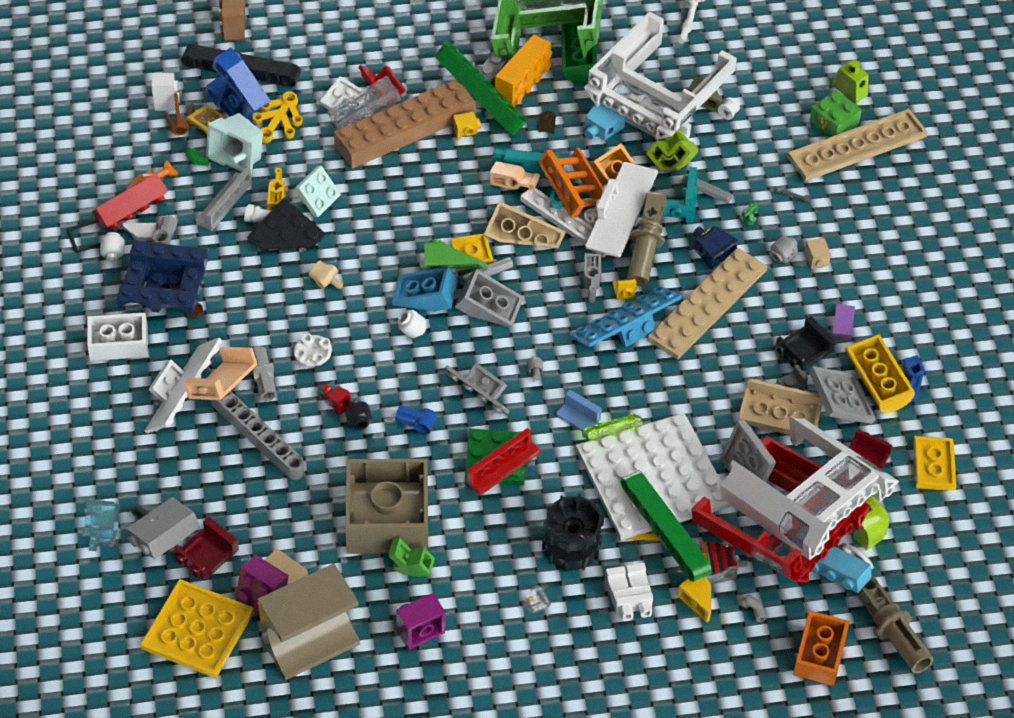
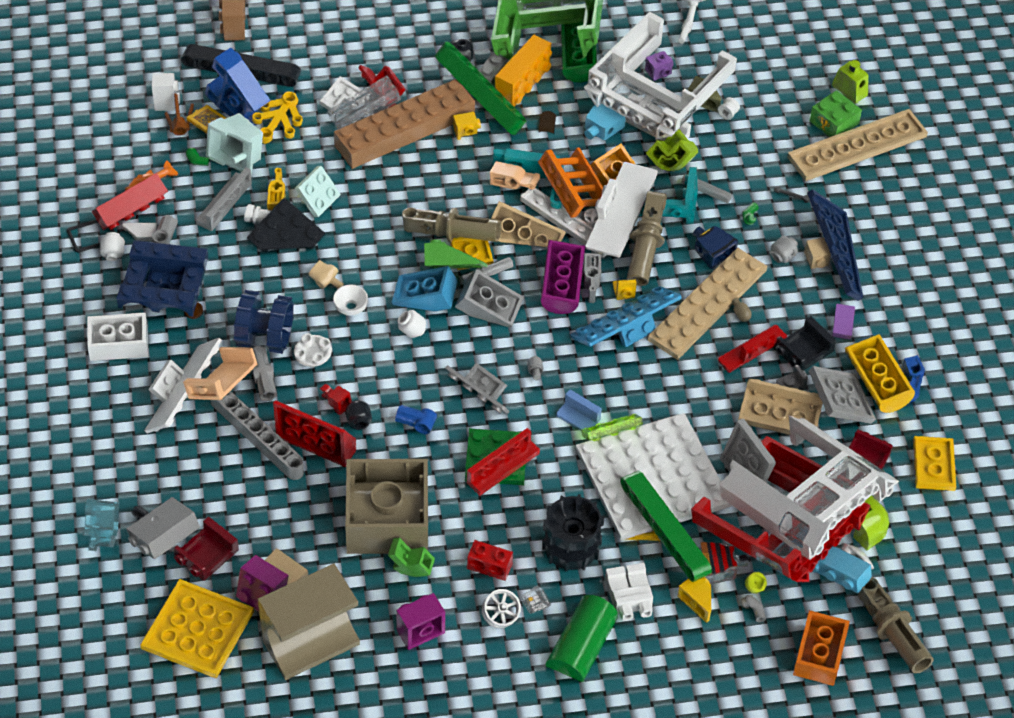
(274, 323): none -> dark blue piece
(313, 434): none -> red slope
(350, 294): none -> white piece
(451, 224): none -> dark tan piece
(464, 47): none -> black head
(490, 560): none -> red brick
(501, 608): none -> white wheel
(562, 277): none -> magenta brick
(583, 637): none -> green brick
(659, 65): none -> medium lavender brick
(741, 310): none -> dark tan cylinder
(751, 348): none -> red bracket
(755, 582): none -> neon yellow tile
(838, 237): none -> dark blue wing

